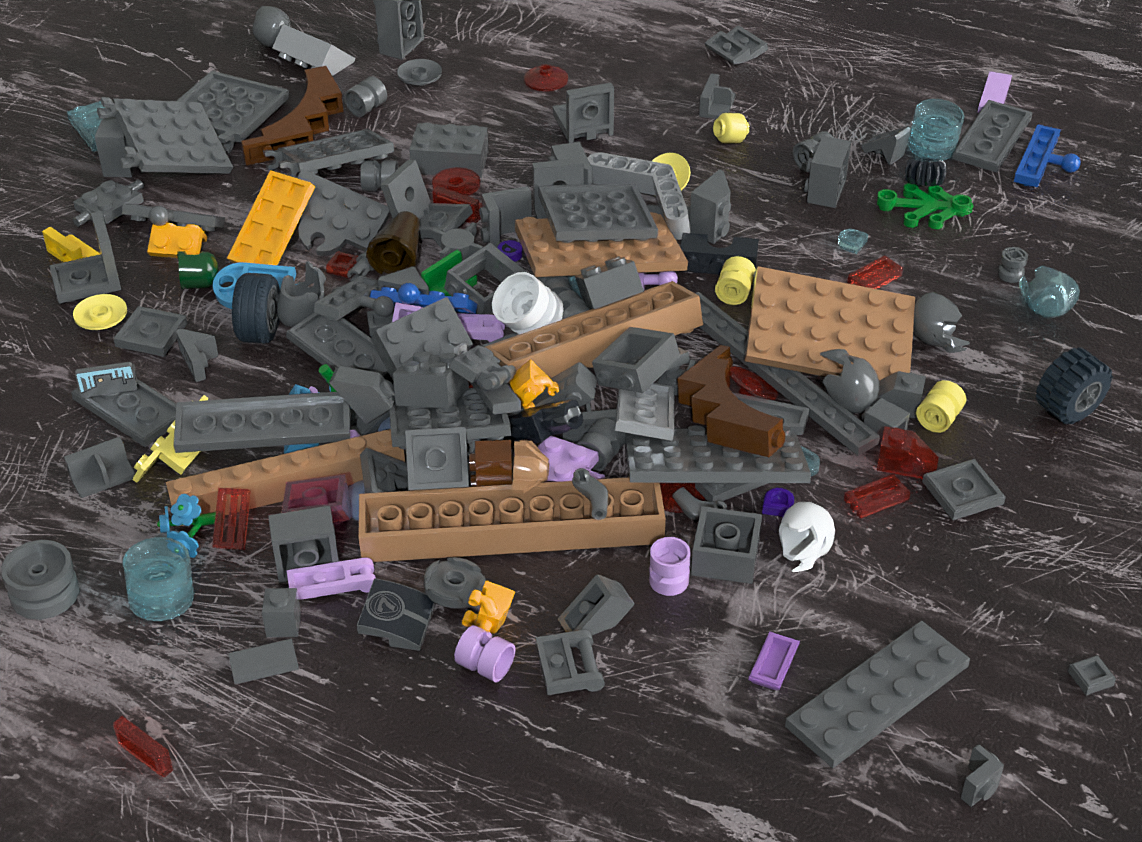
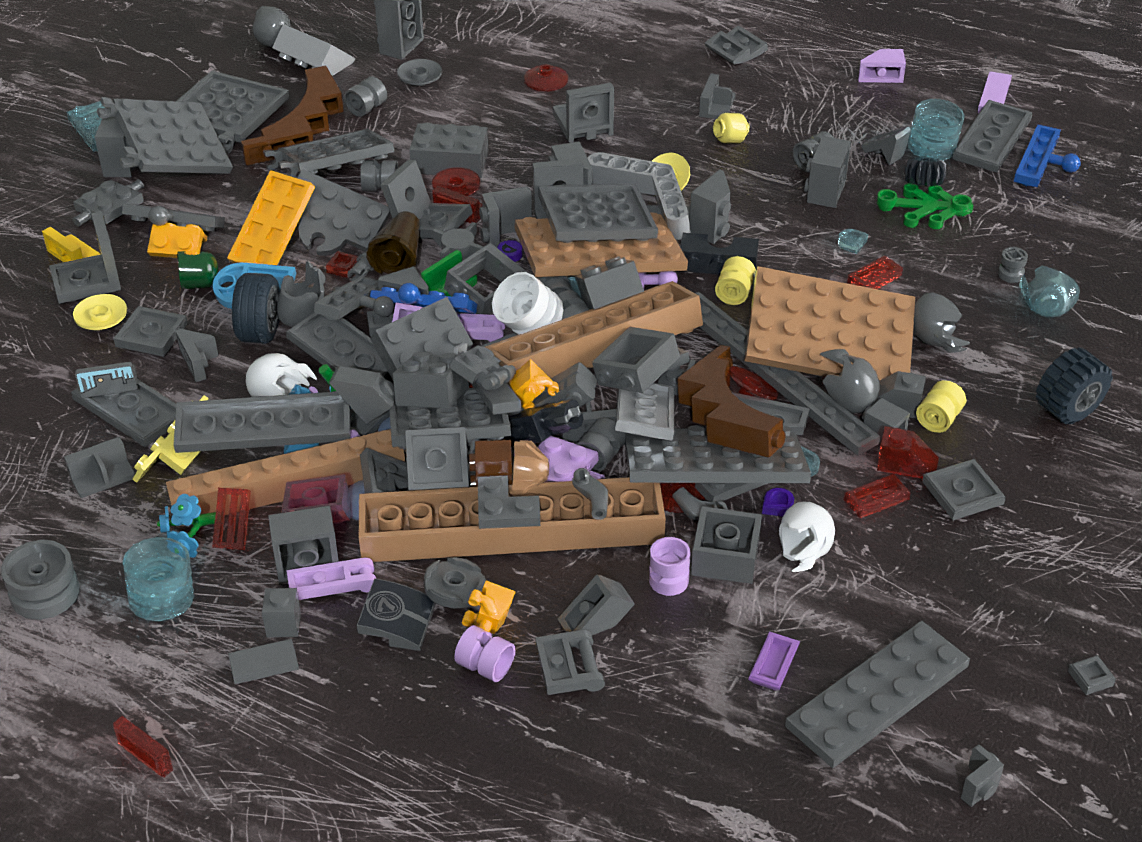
(276, 375): none -> white helmet
(500, 510): none -> dark grey plate
(883, 66): none -> lavender slope

